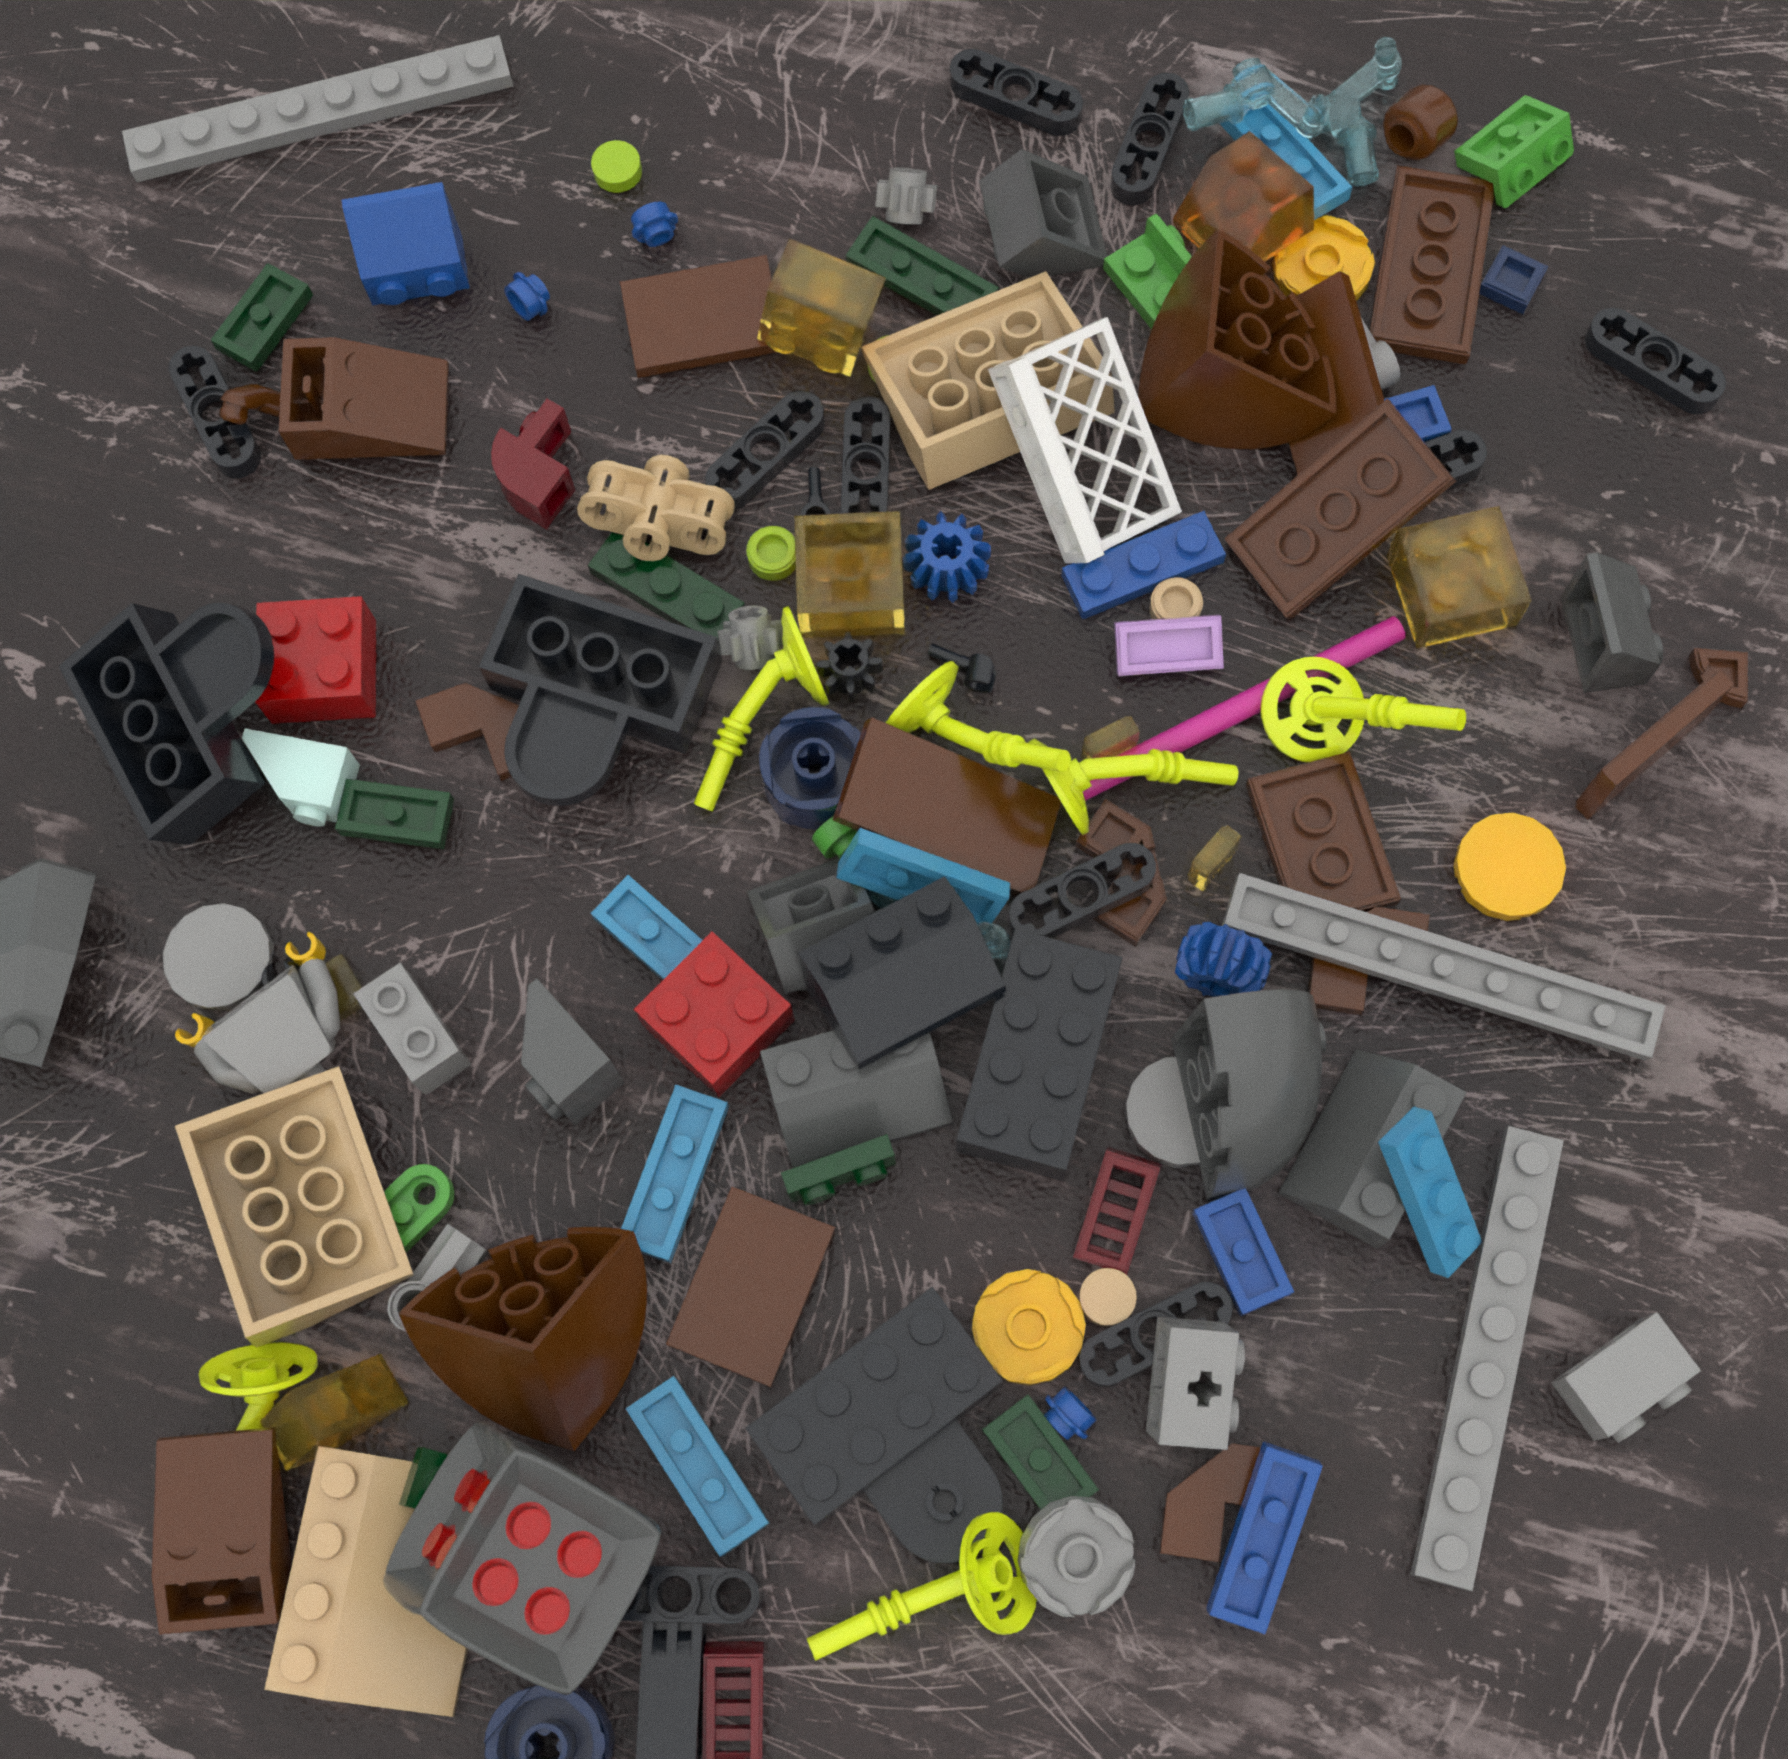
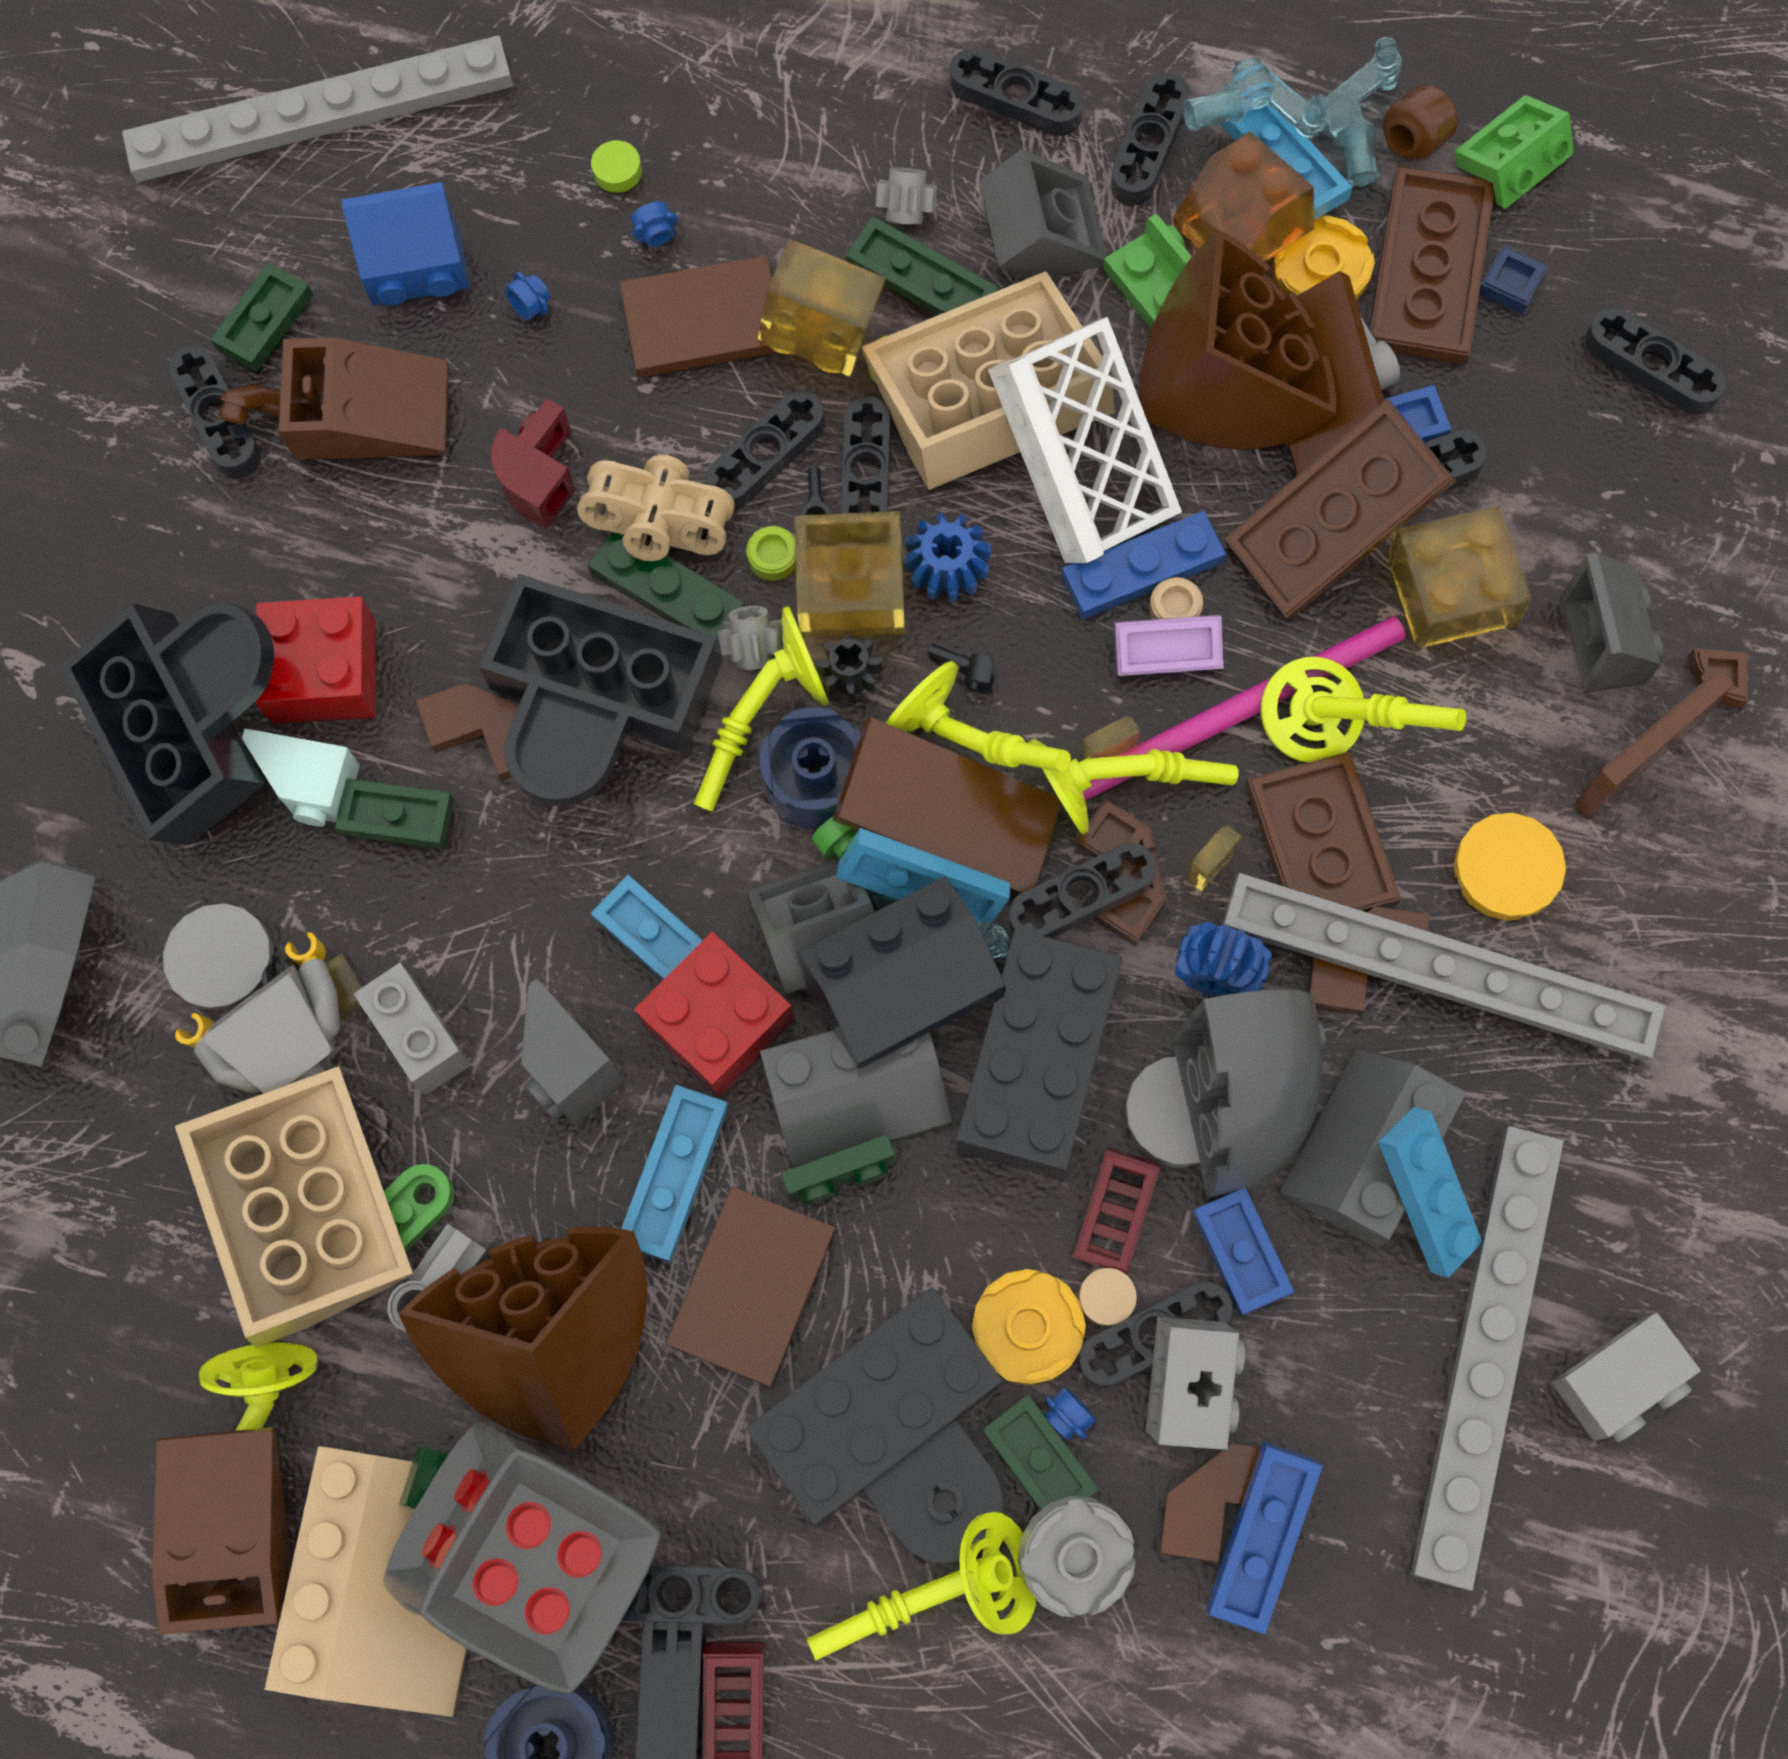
(333, 1410): clear yellow slope -> none
(697, 1466): dark azure plate -> none

